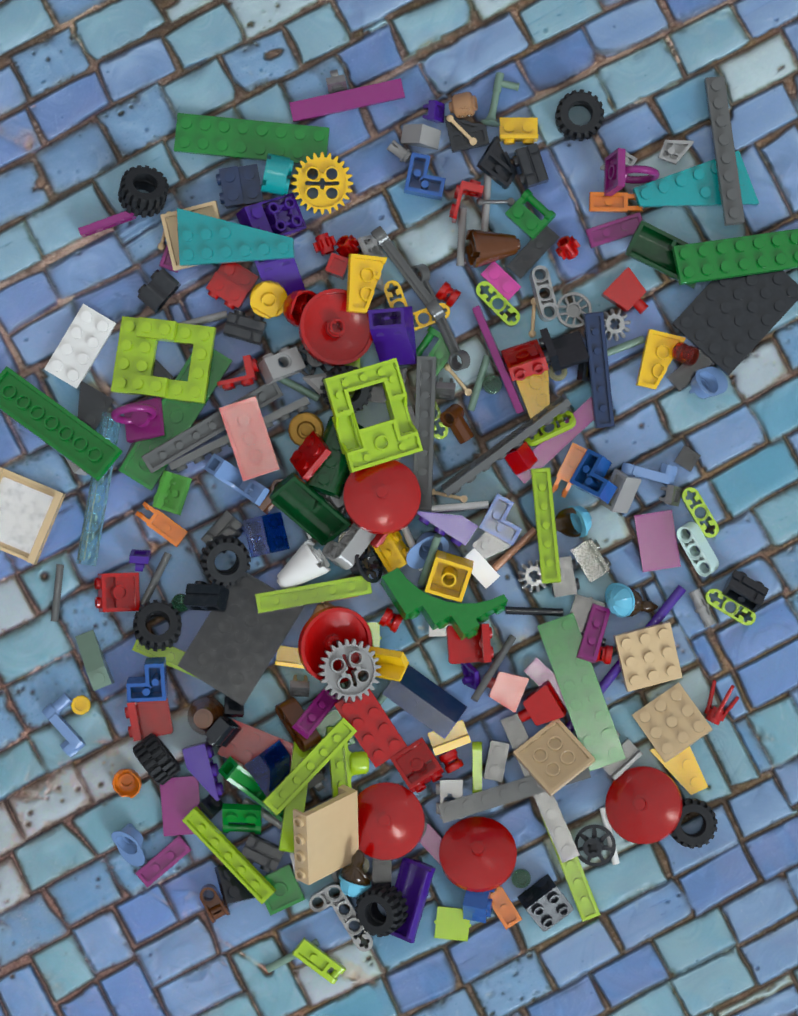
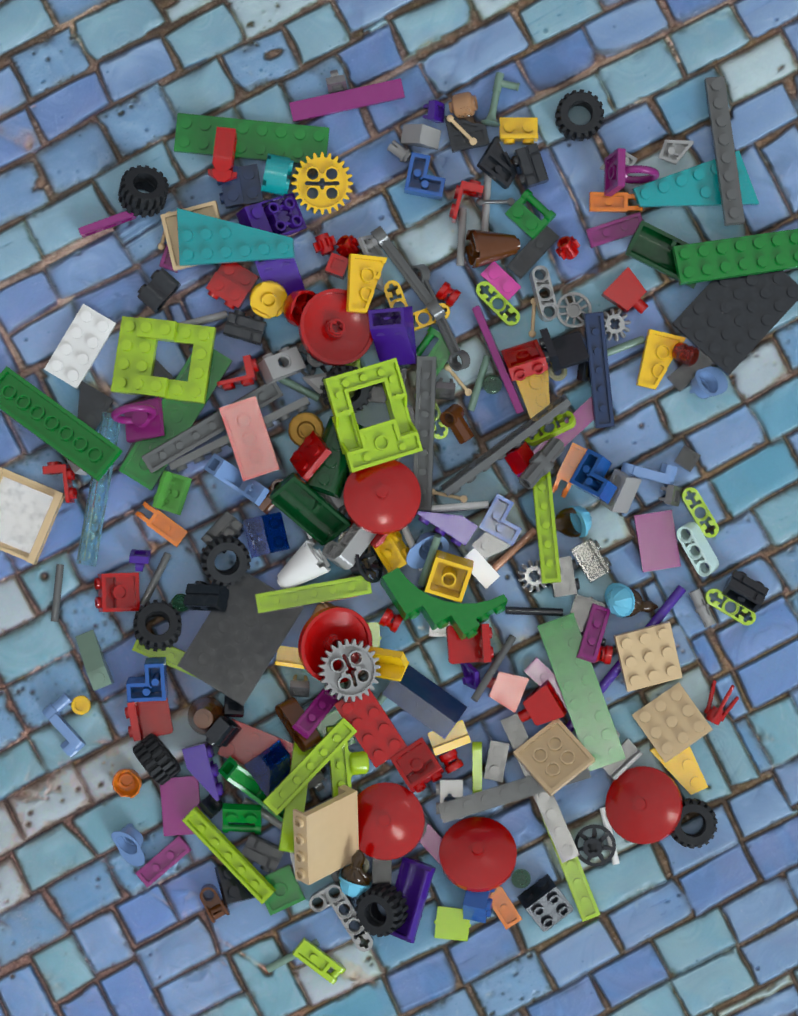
(68, 476): none -> red bracket
(224, 155): none -> red piece
(541, 463): none -> dark grey piece

